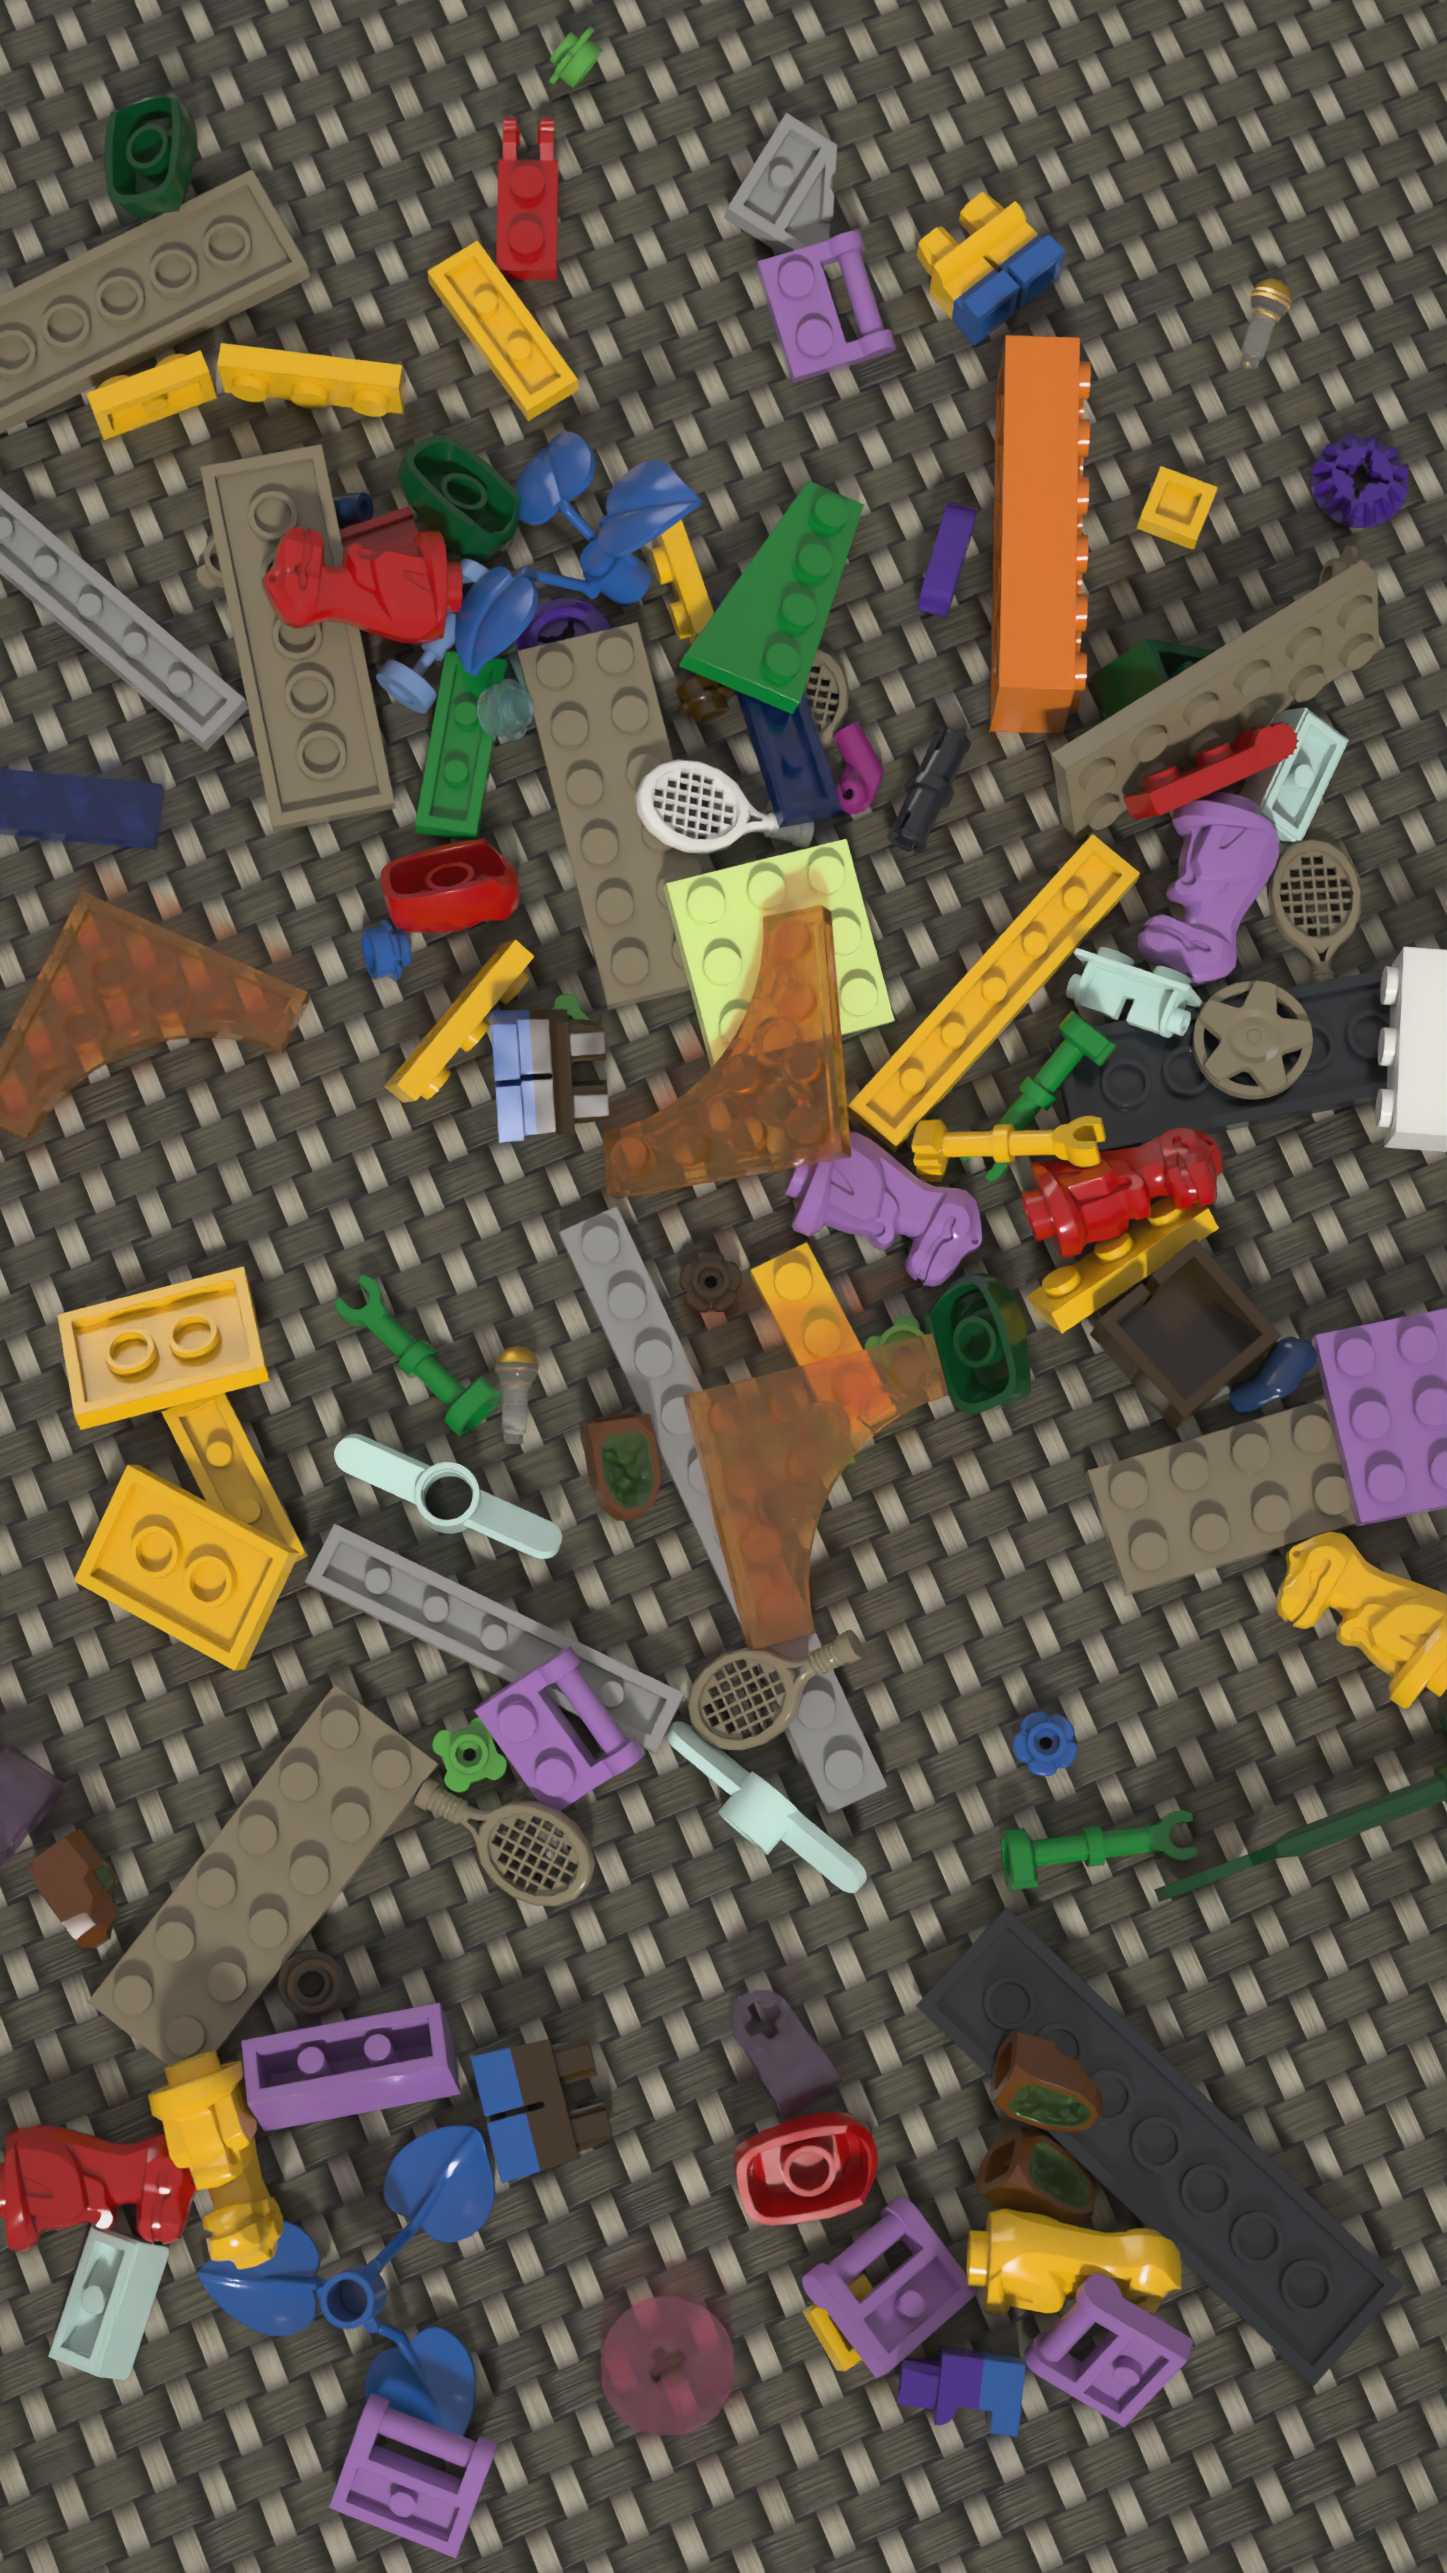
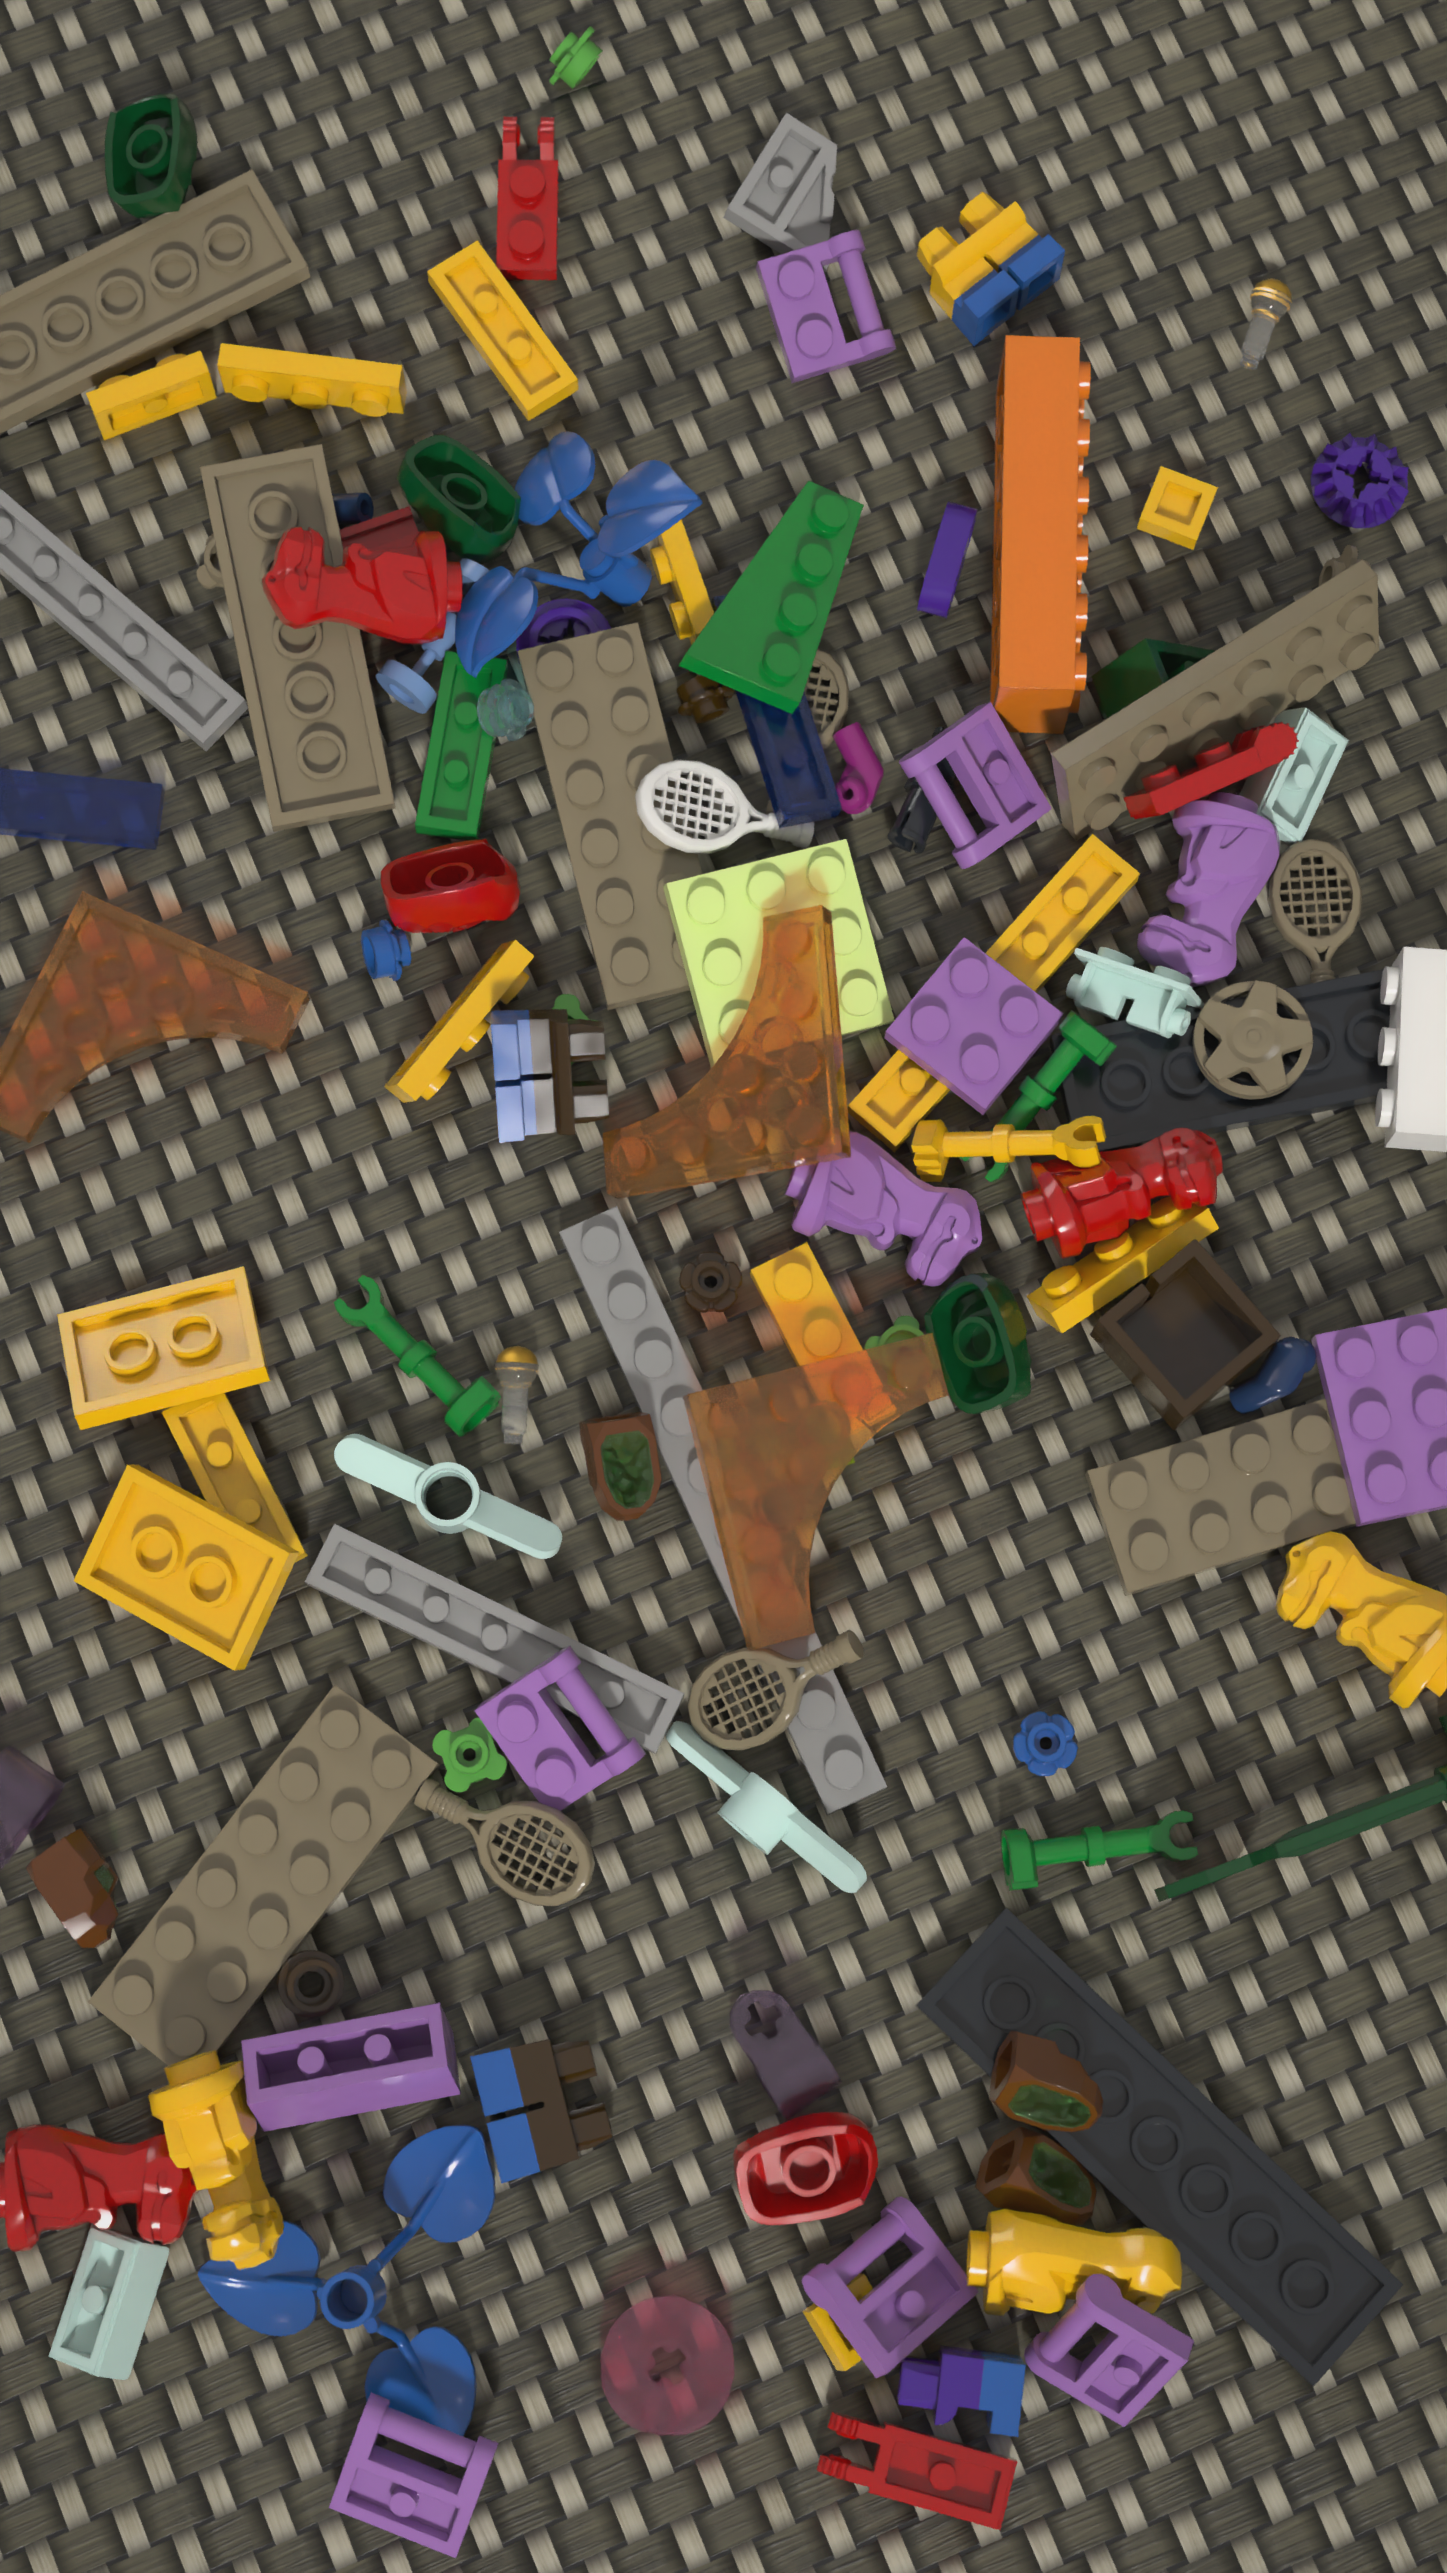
(926, 2471): none -> red hinge
(973, 1026): none -> medium lavender plate
(991, 776): none -> medium lavender plate

